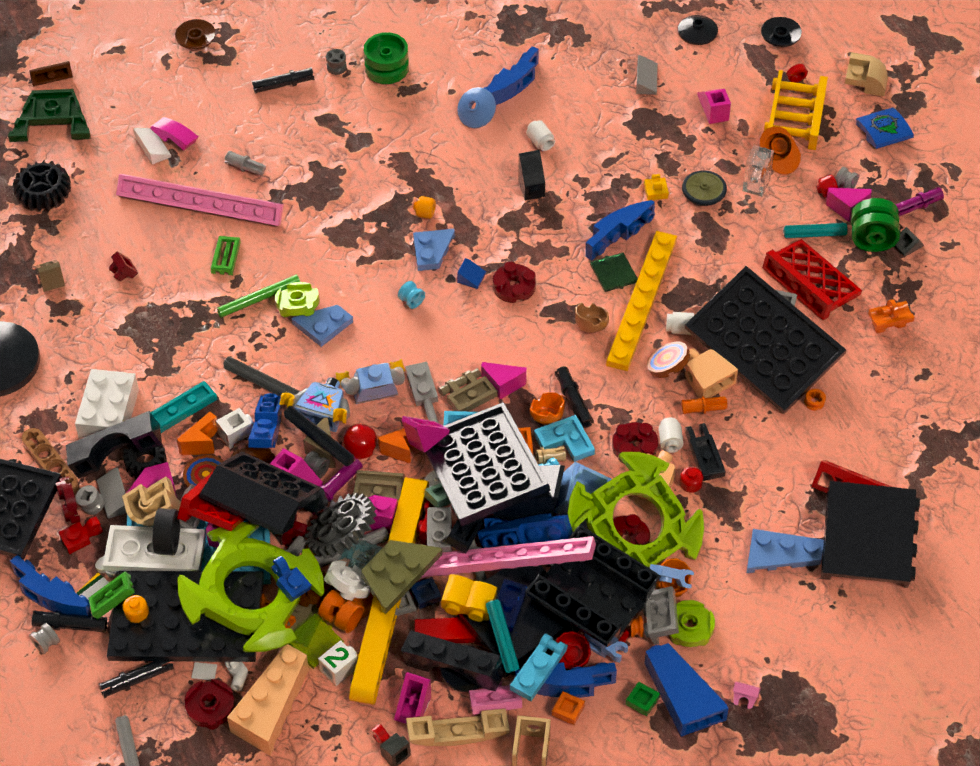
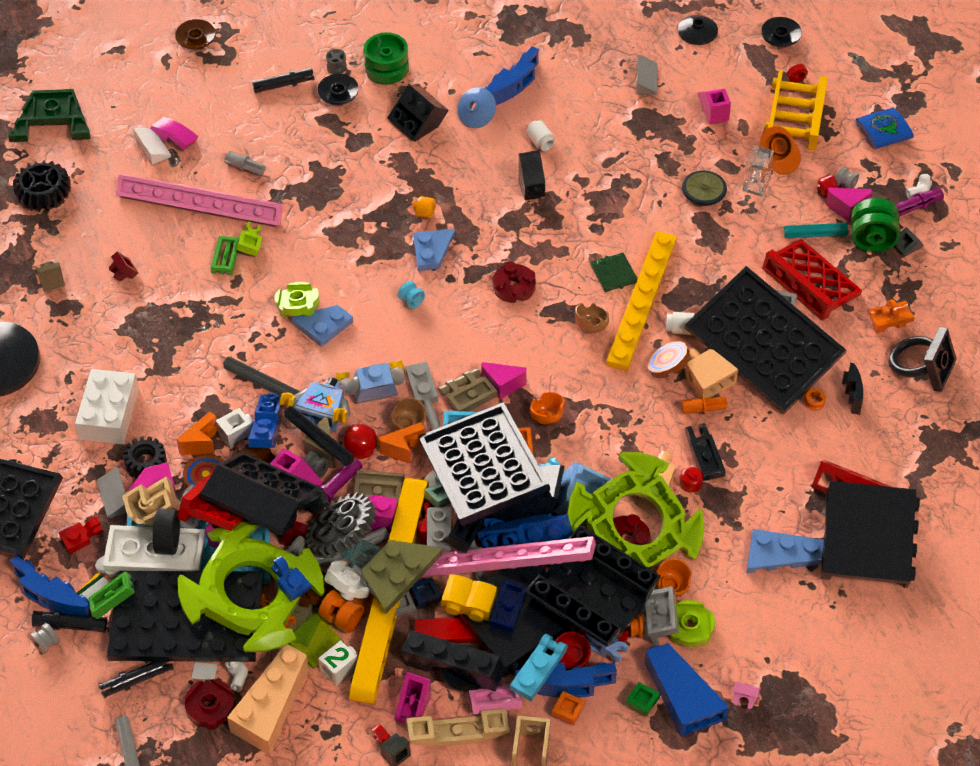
(50, 73): reddish brown slope -> none
(52, 461): medium nougat beam -> none
(70, 507): dark red plate -> none
(88, 453): black arch -> none
(96, 500): light grey wheel -> none
(135, 609): light orange piece -> none
(184, 405): teal tile -> none
(249, 240): none -> lime plate
(255, 297): bright green piece -> none
(338, 89): none -> black dish
(407, 413): none -> medium nougat hair
(417, 112): none -> black slope
(423, 433): dark pink slope -> none
(470, 274): blue slope -> none
(502, 636): teal axle -> none
(544, 454): tan pin -> none
(567, 433): medium azure plate -> none
(570, 389): black pin -> none
(619, 224): blue slope -> none
(635, 432): dark red plate -> none
(656, 188): yellow tile -> none
(669, 573): light blue plate -> none
(670, 435): white brick -> none
(854, 388): none -> black slope
(868, 73): tan brick -> none
(923, 186): none -> white arm
(938, 358): none -> black tile

